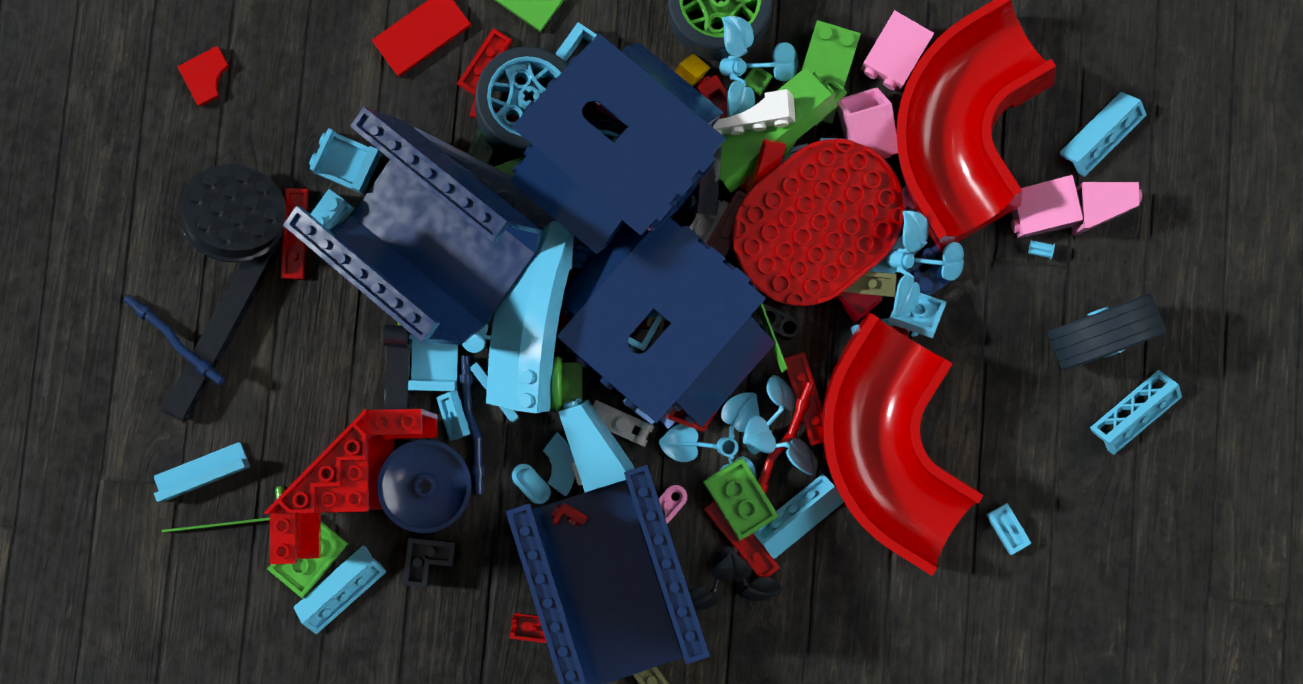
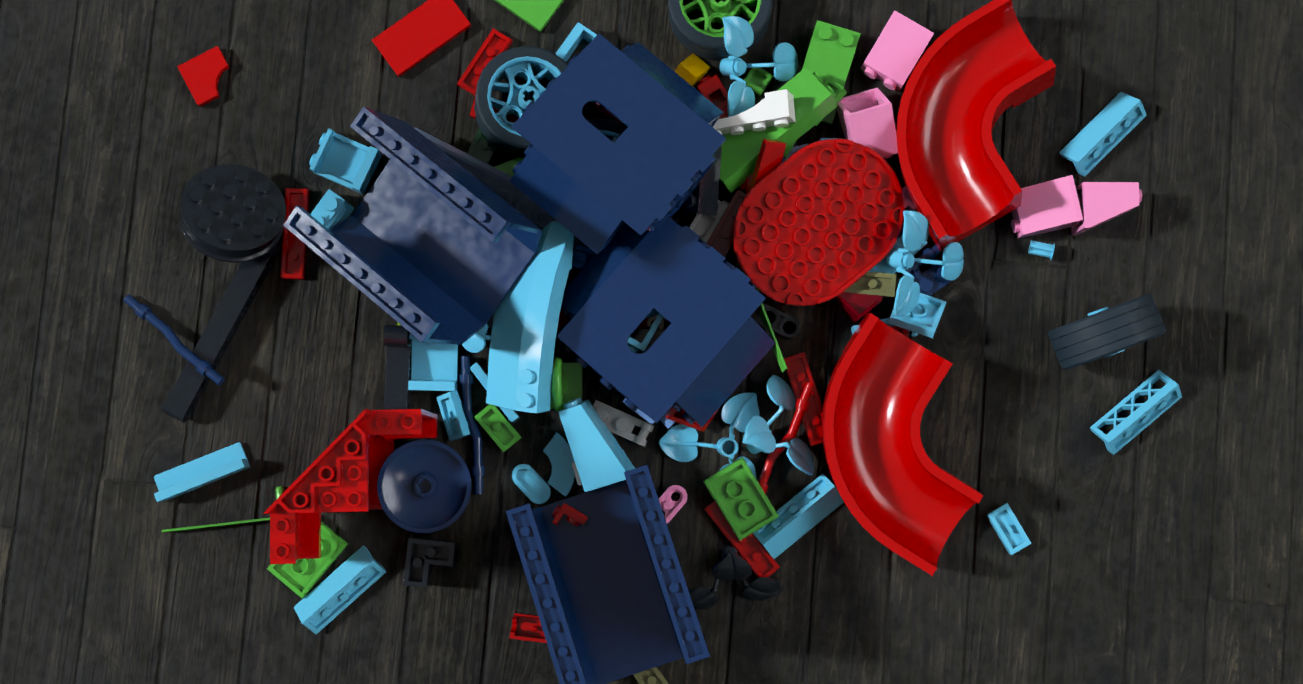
(498, 427): none -> bright green plate

